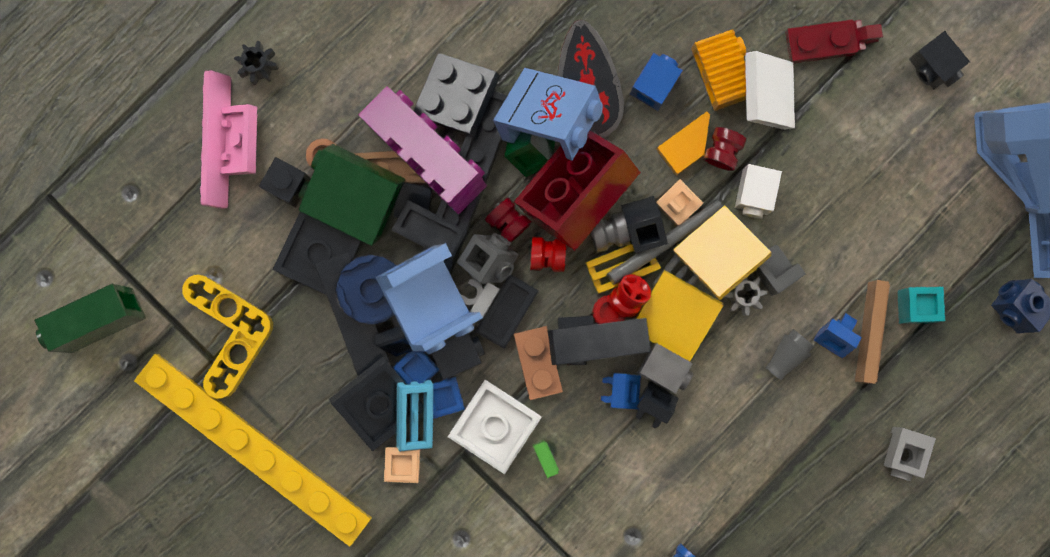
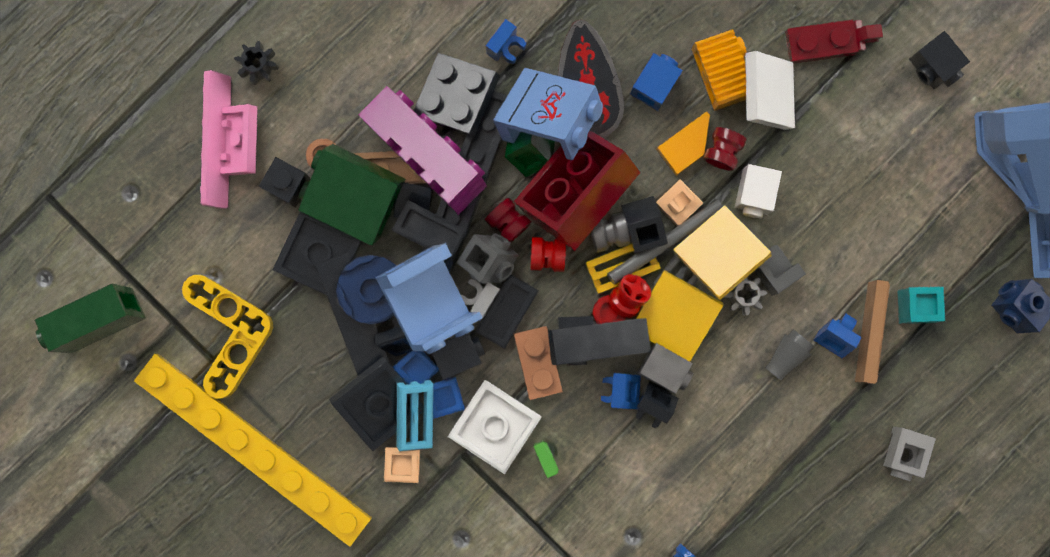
(502, 40): none -> blue tile

